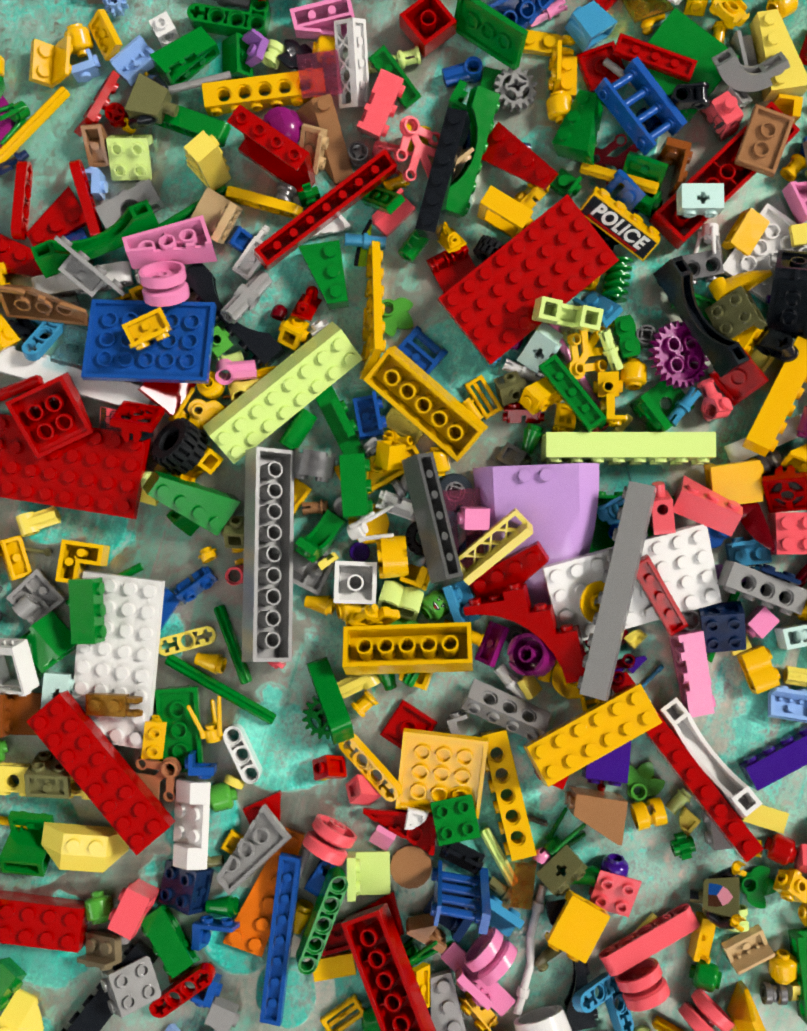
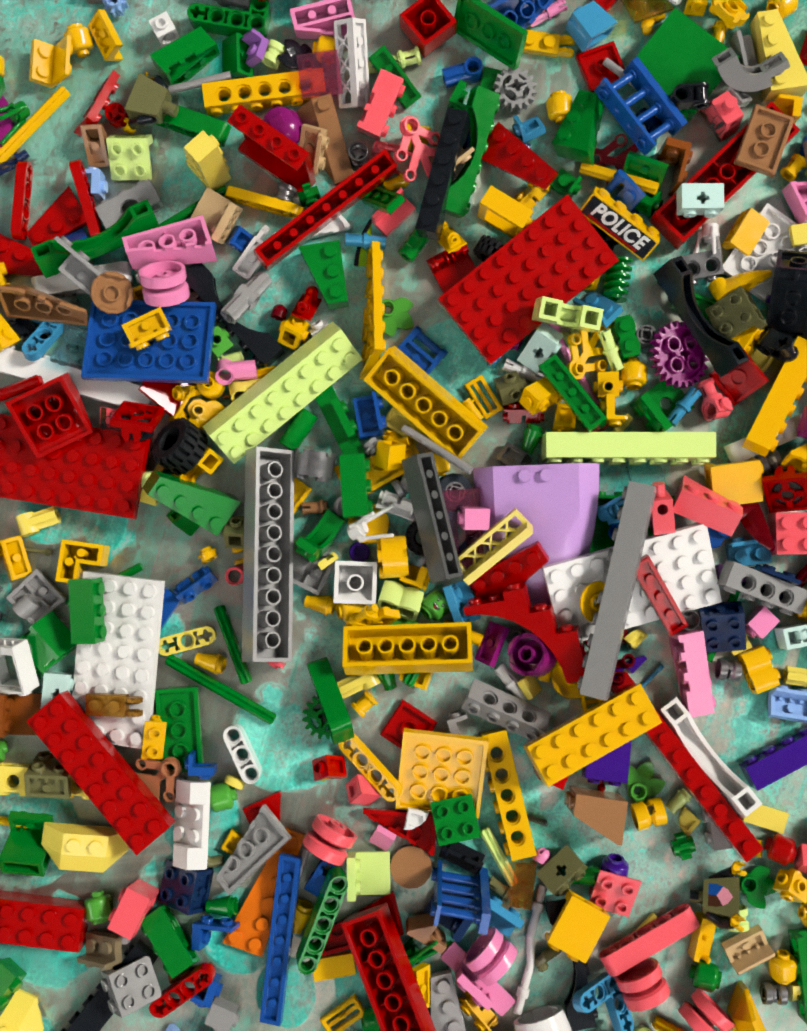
(87, 69): light blue bracket -> none
(112, 292): none -> medium nougat tile
(133, 60): light blue bracket -> none
(180, 392): none -> yellow pin
(213, 730): yellow plant -> none
(437, 449): none -> light grey bar
(528, 129): none -> dark azure bracket
(555, 844): green plant -> none
(563, 71): yellow bracket -> none
(655, 57): red tile -> none
(729, 670): none -> flat silver wheel

